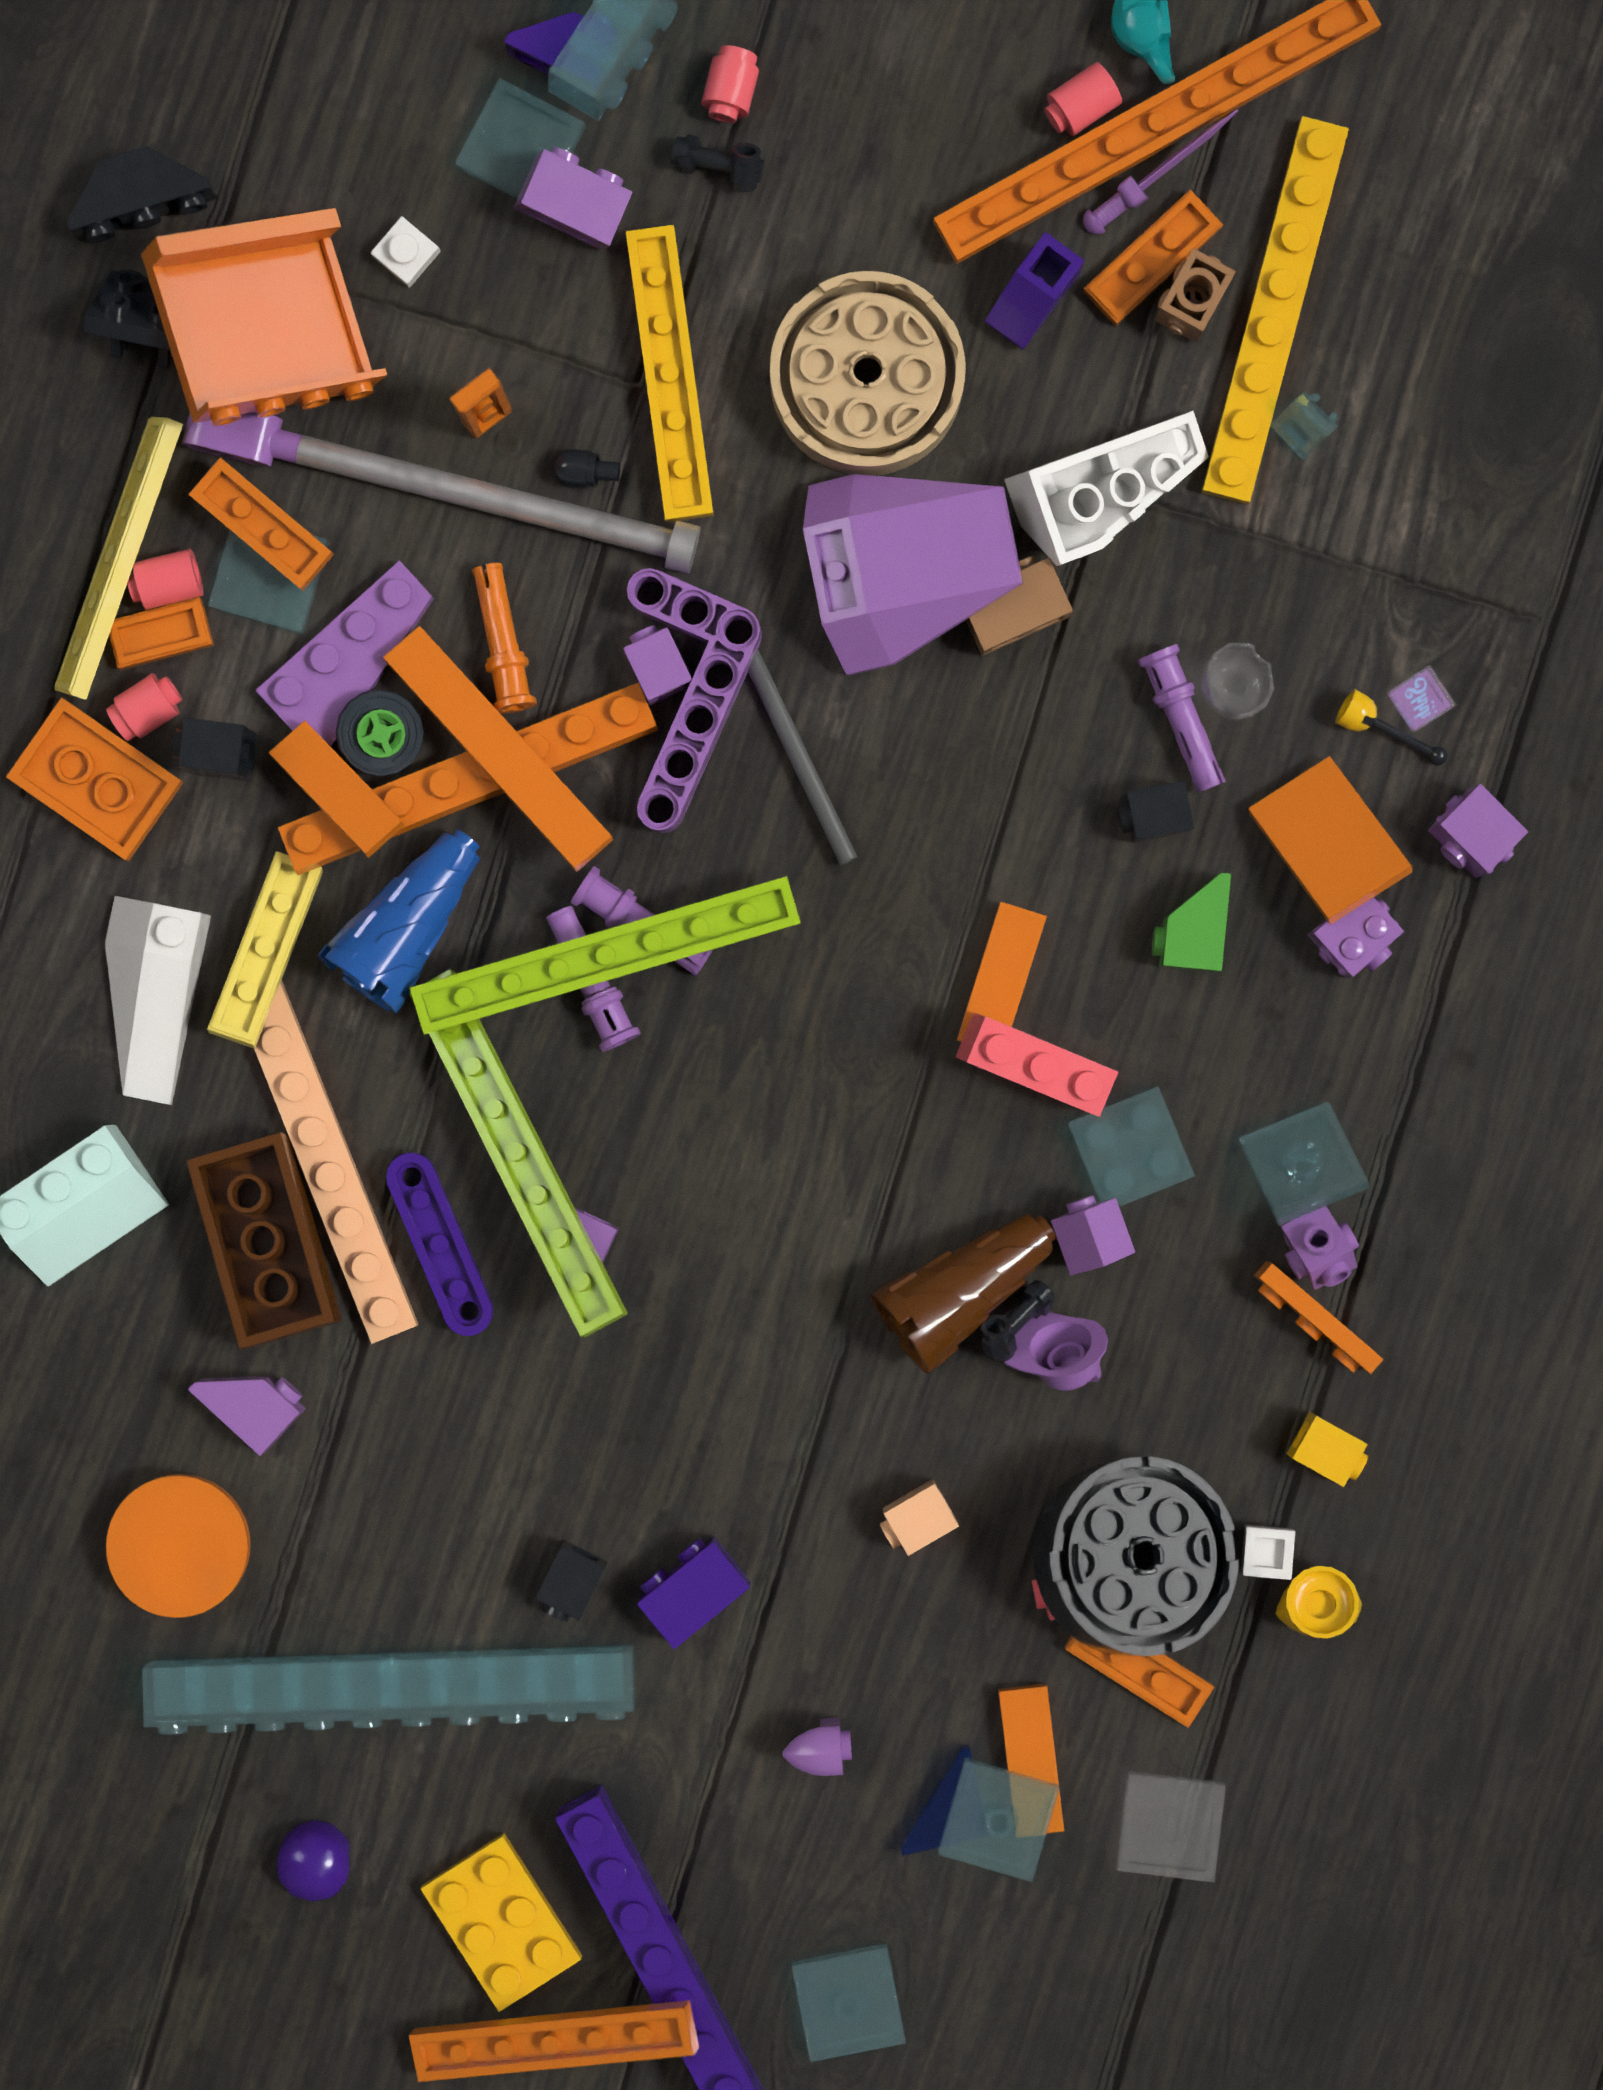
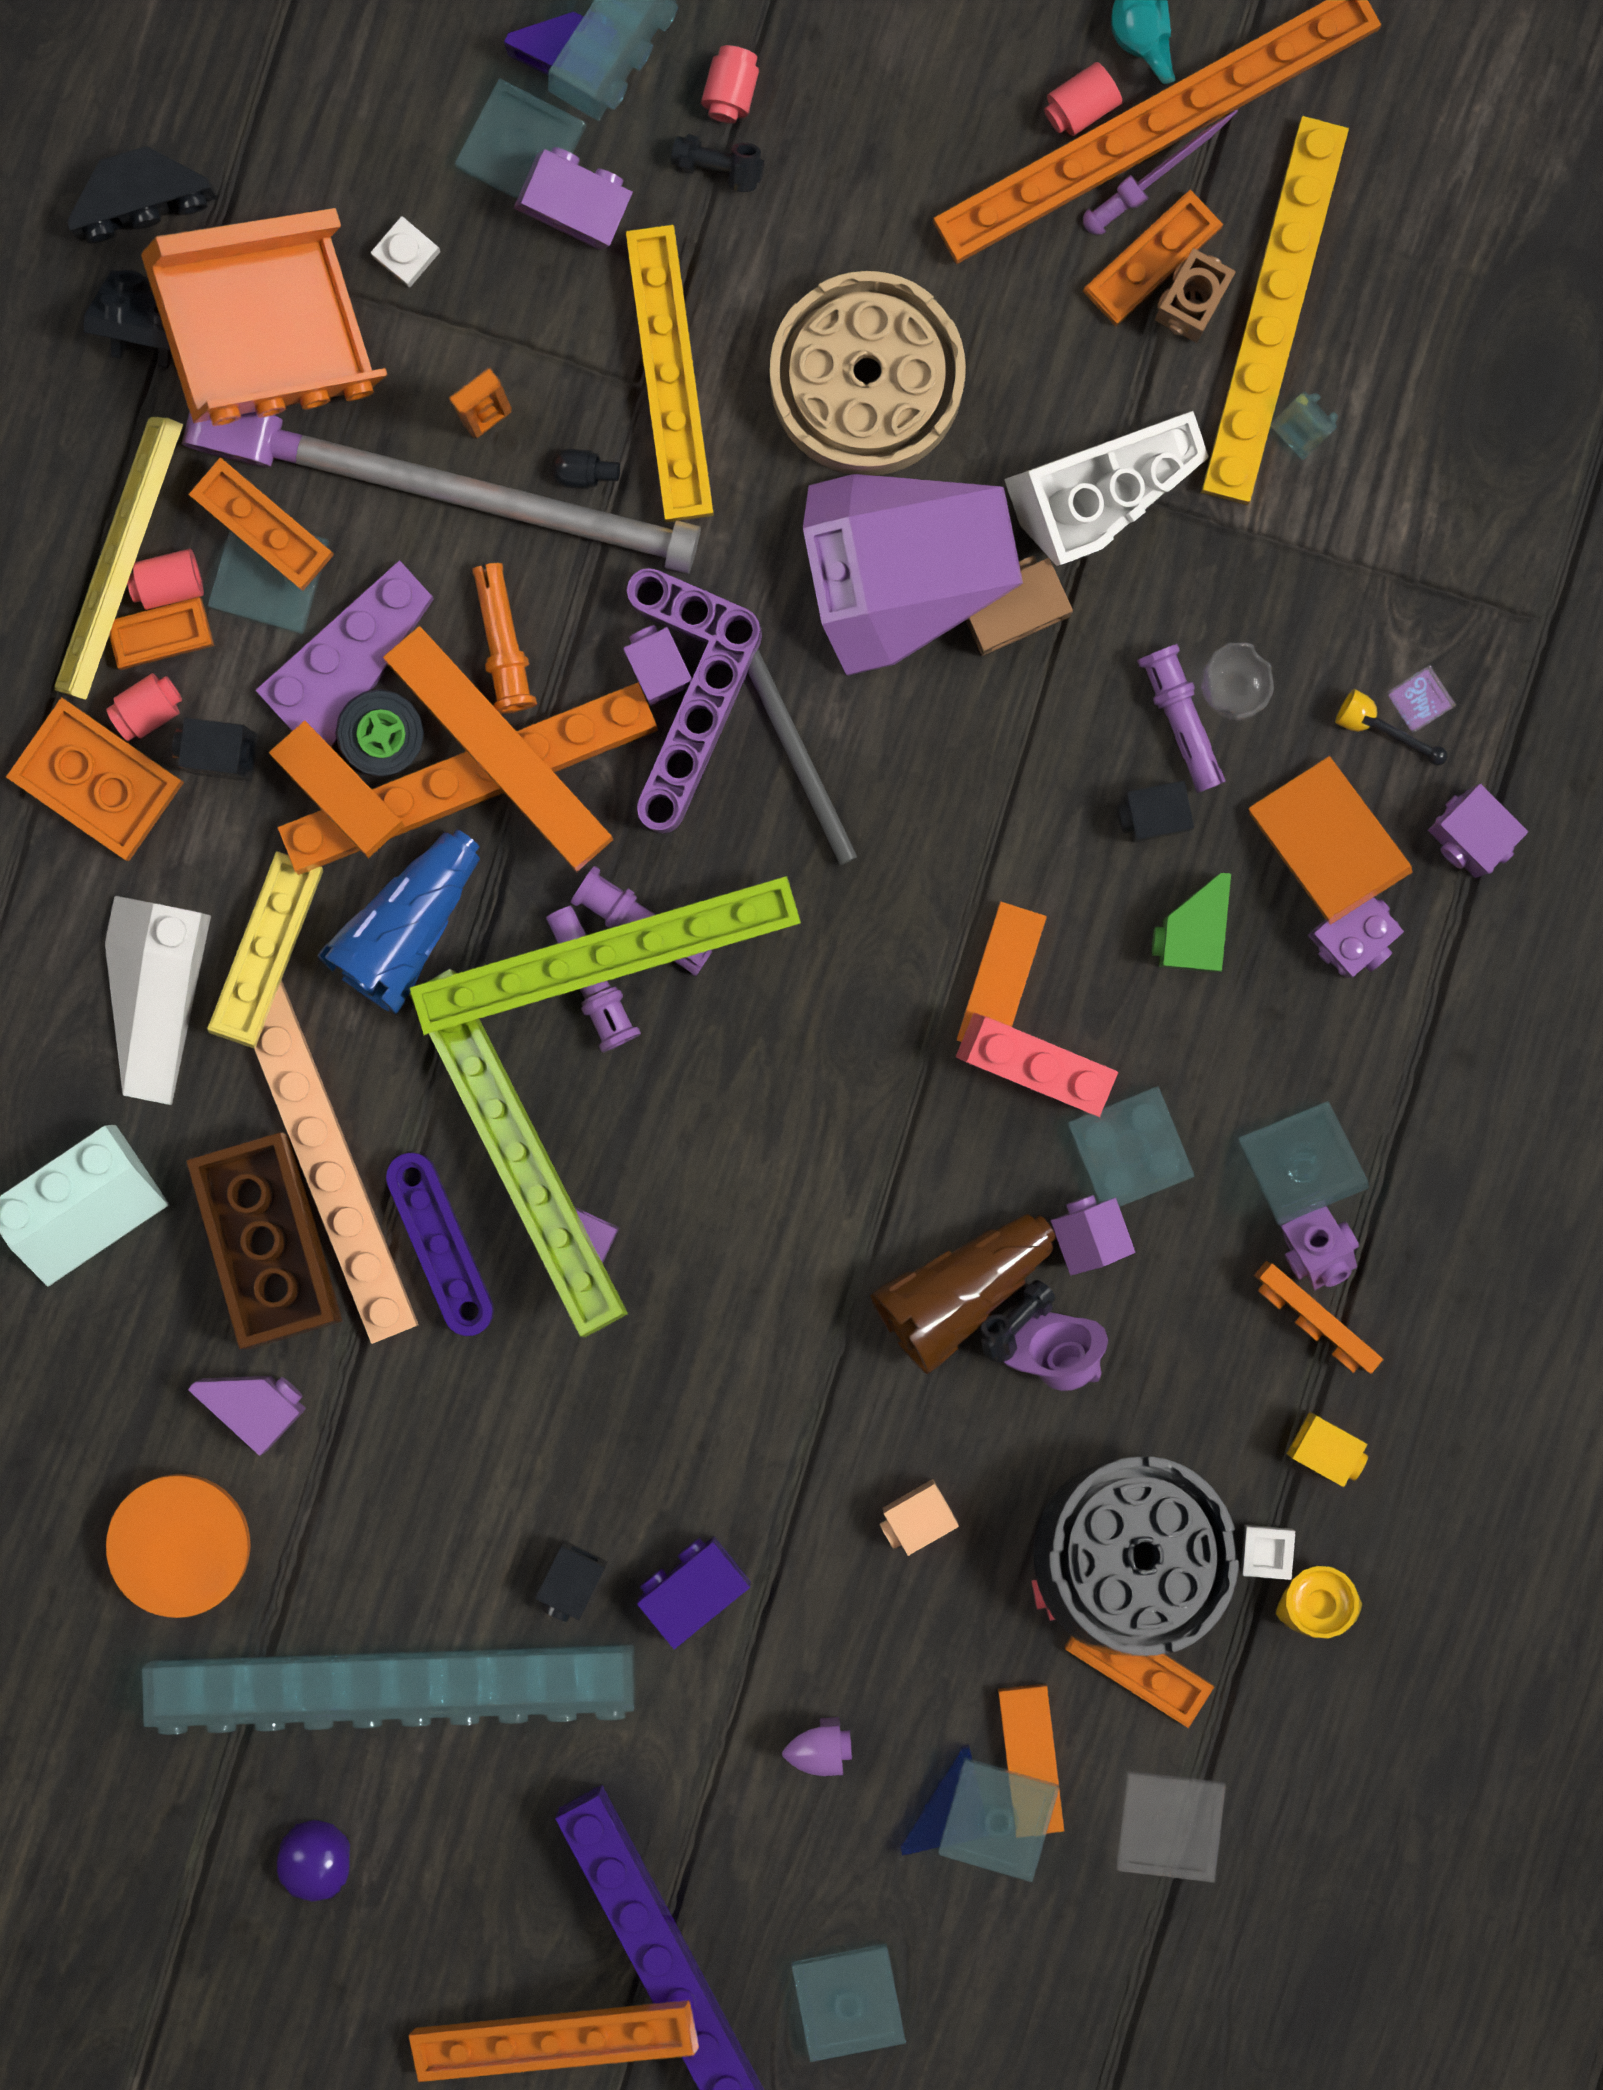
(501, 1922): yellow plate -> none
(1034, 291): dark purple slope -> none

